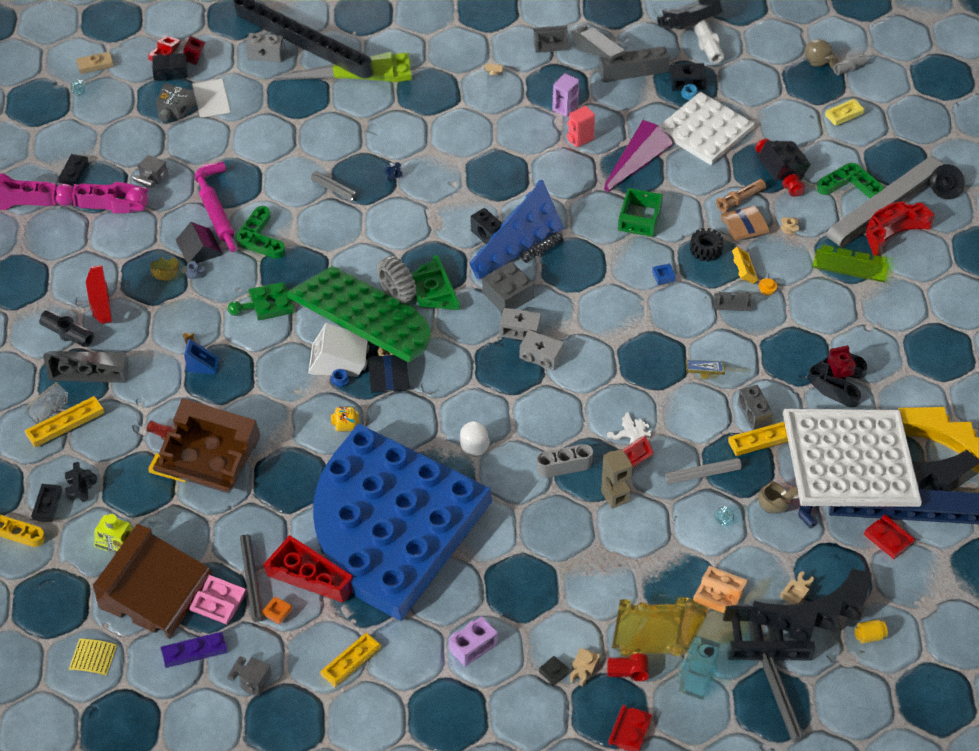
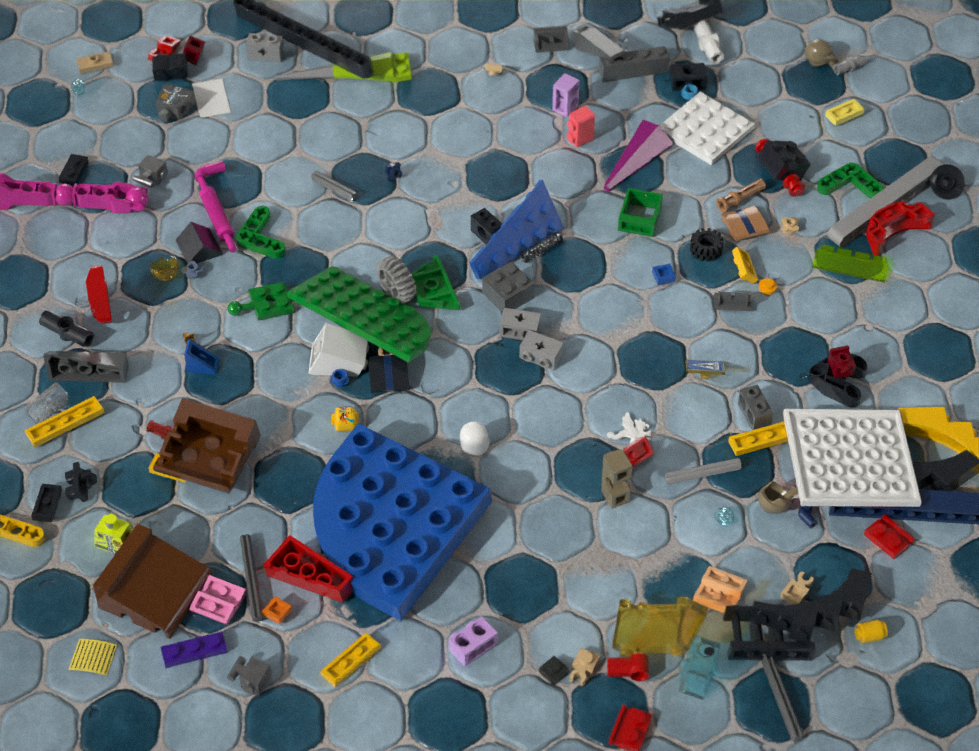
(564, 461): light grey beam -> none

